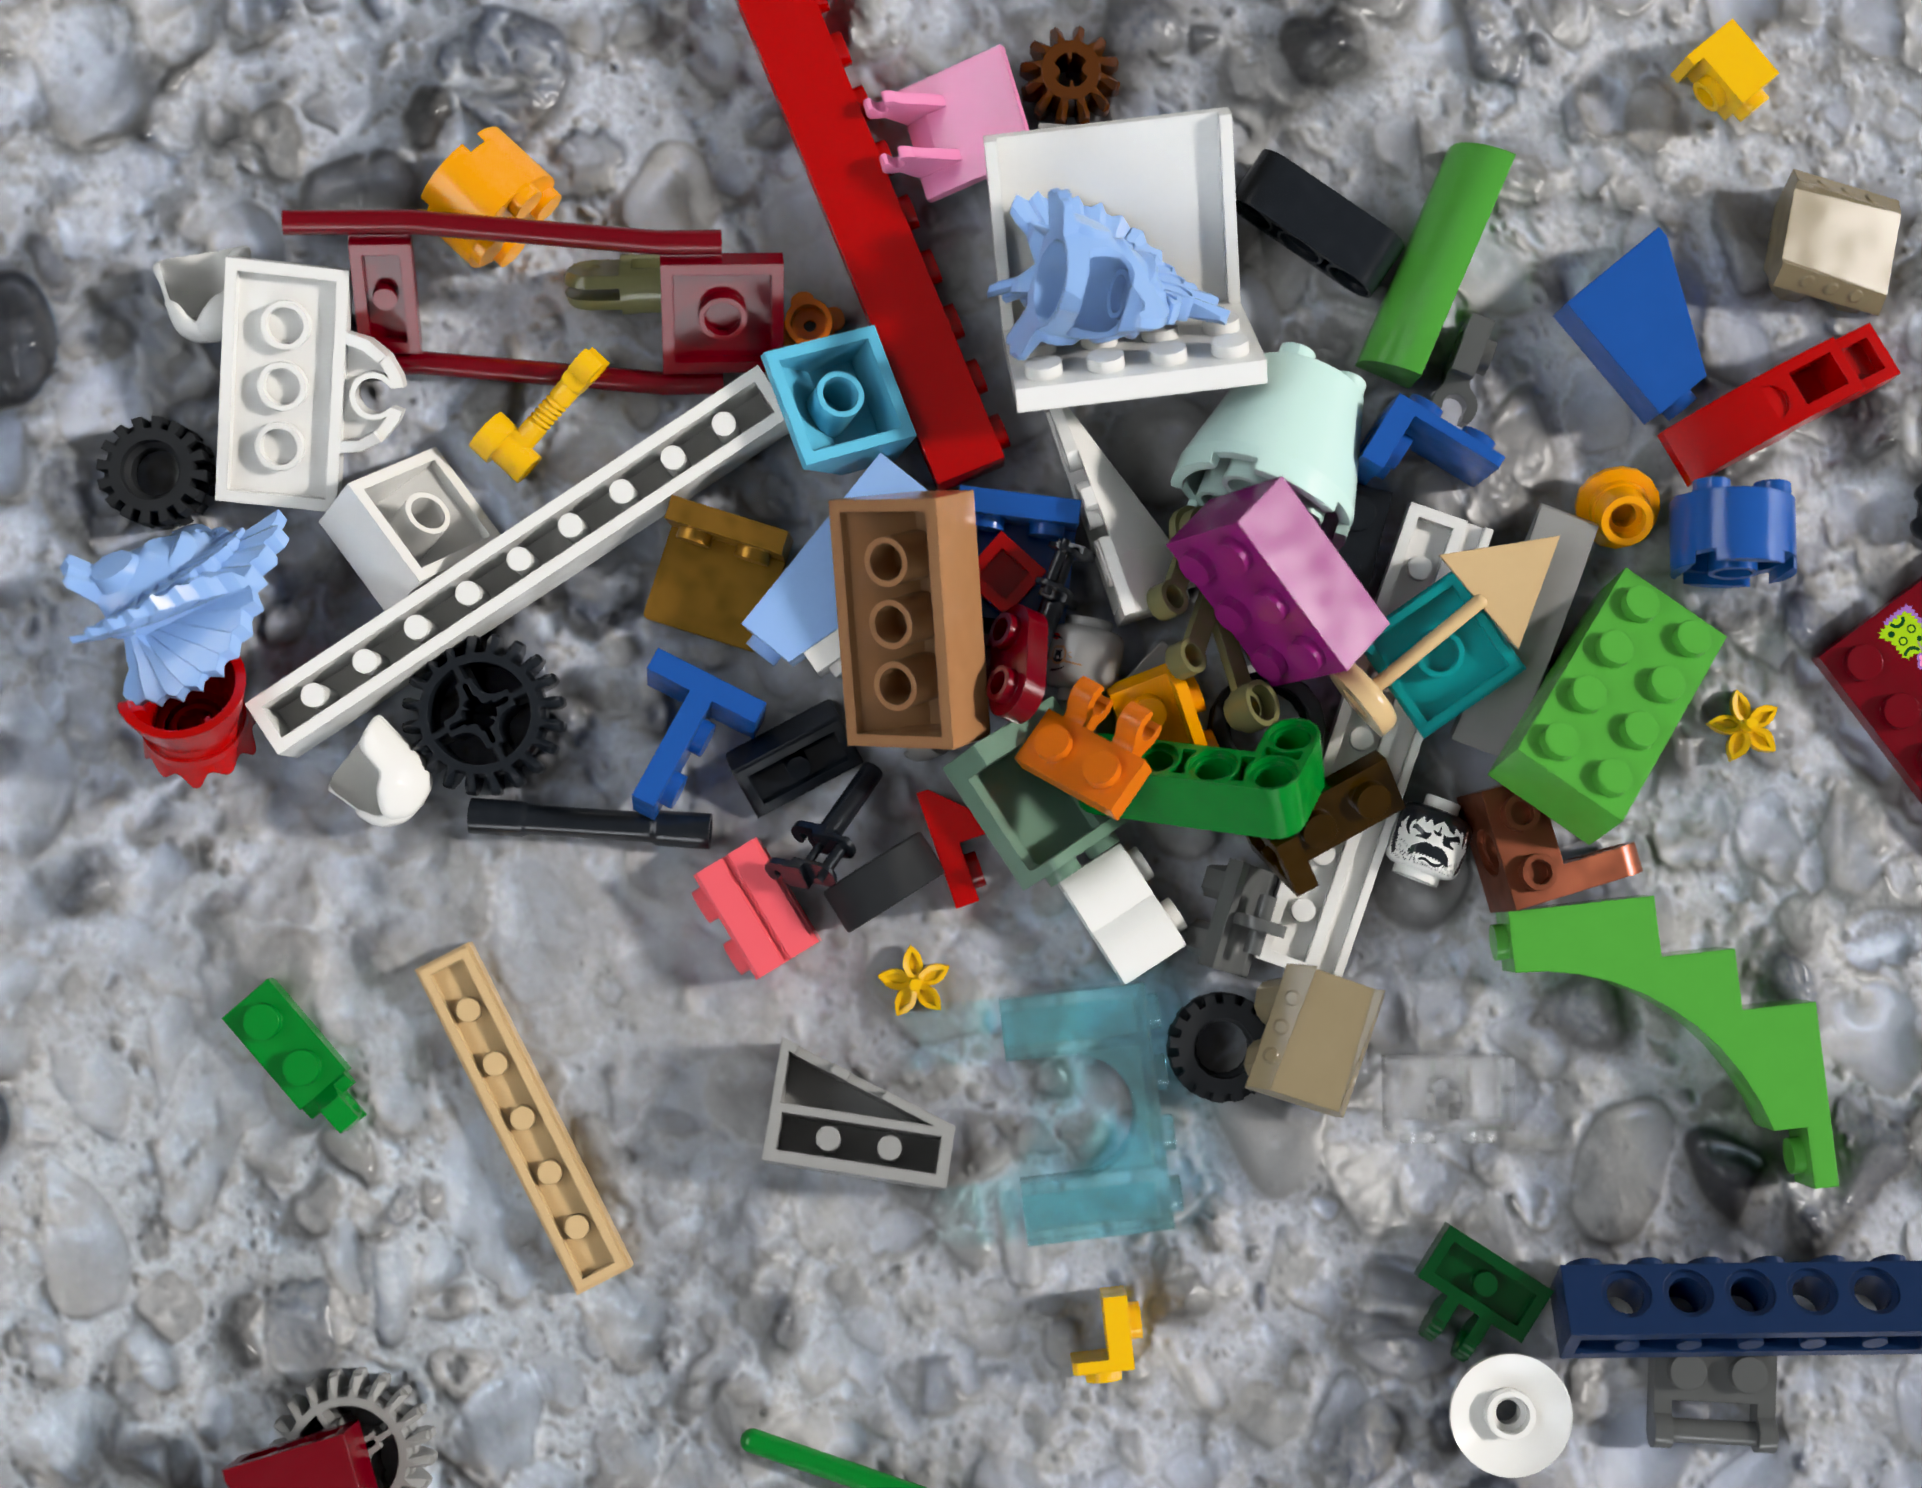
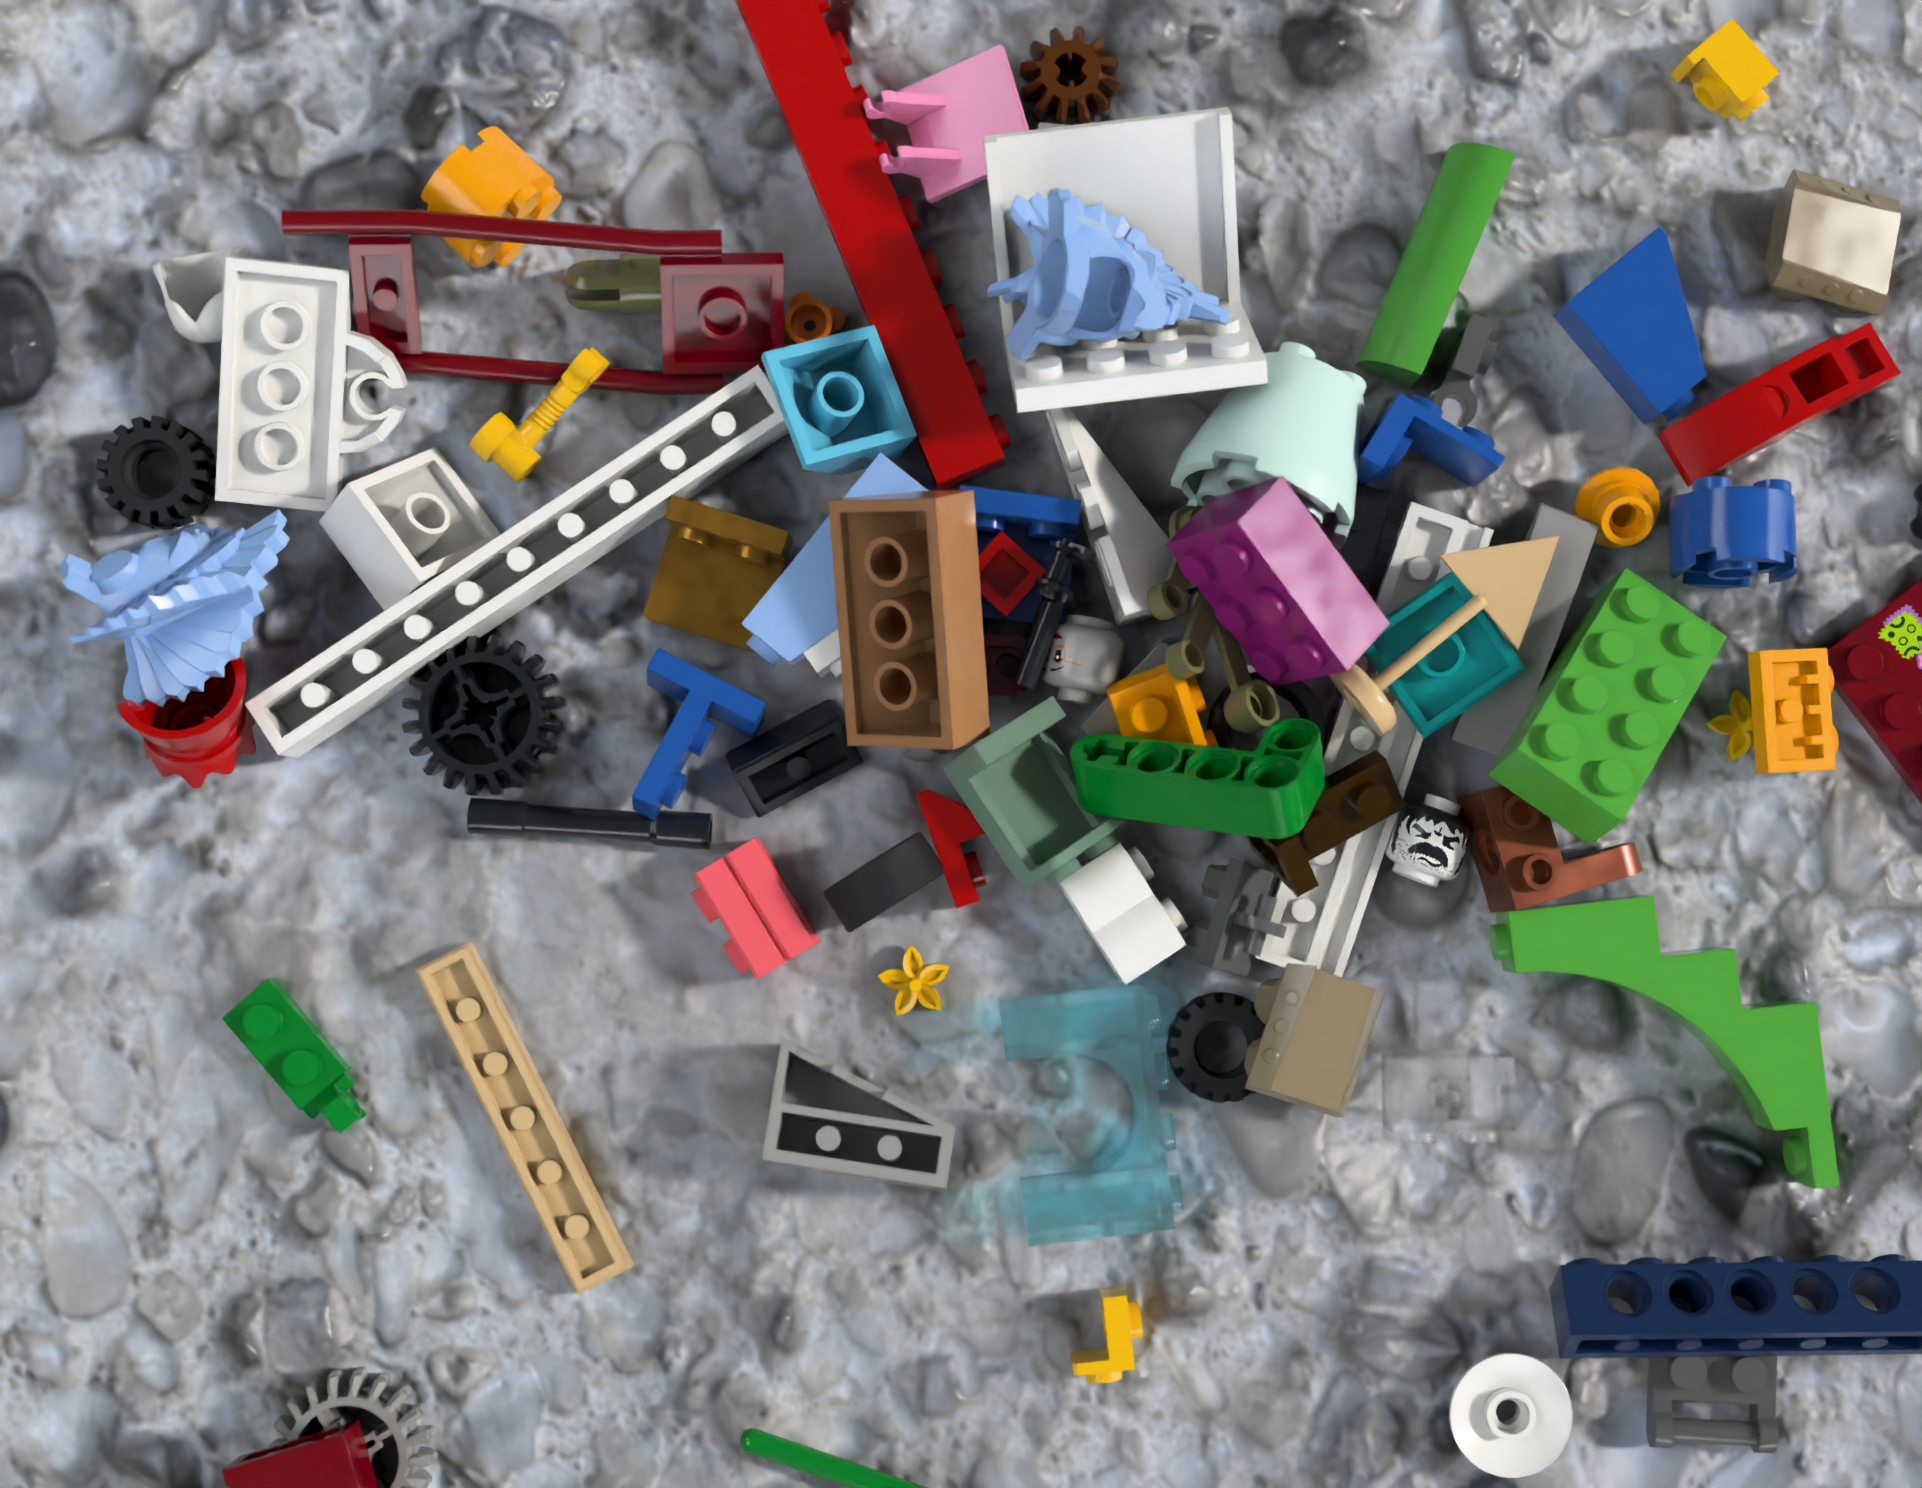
(383, 777): white hair -> none
(827, 836): black piece -> none
(1017, 663): dark red plate -> none
(1084, 763): orange plate -> none
(1317, 223): black beam -> none
(1483, 1284): dark green hinge -> none
(1792, 710): none -> light orange bracket

